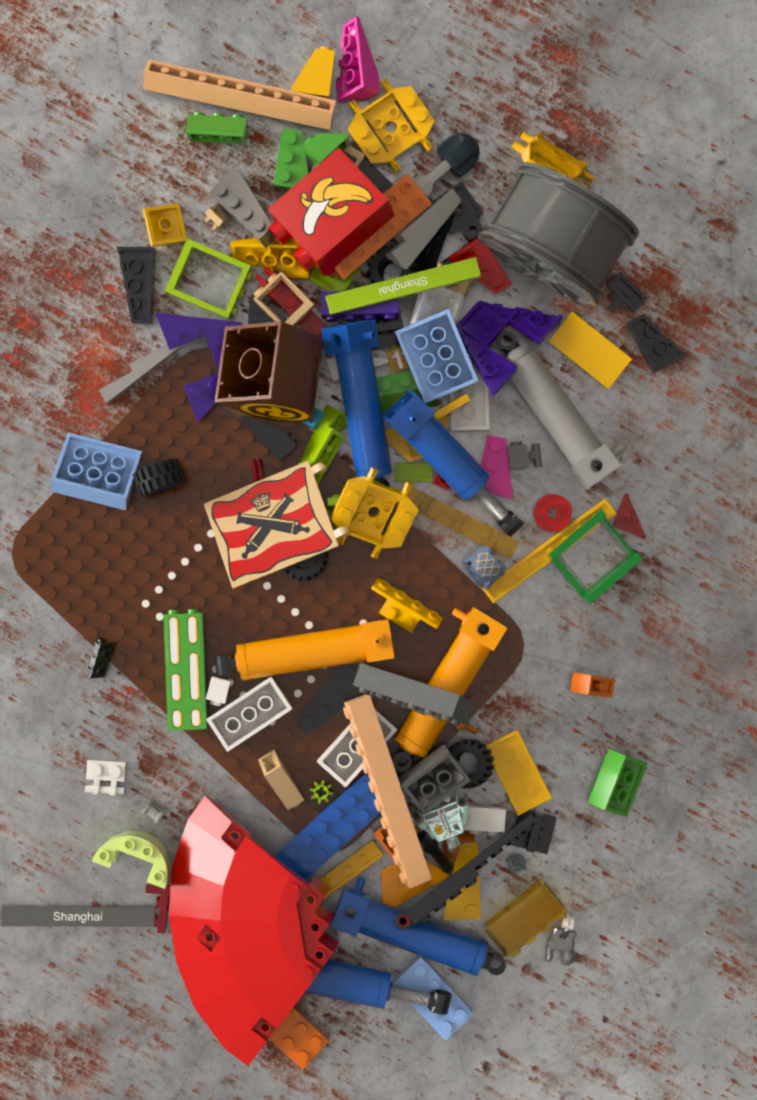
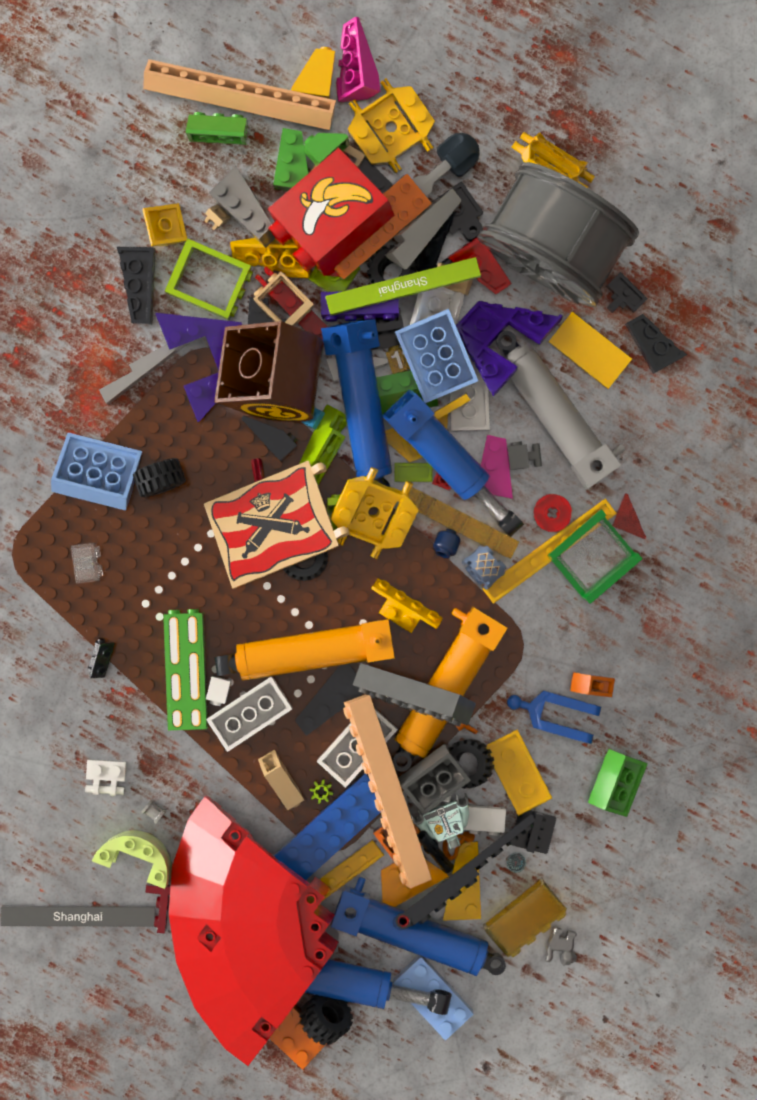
(86, 562): none -> clear brick
(318, 1026): none -> black tyre
(446, 543): none -> dark blue head
(535, 710): none -> blue piece
(567, 923): white plate -> none

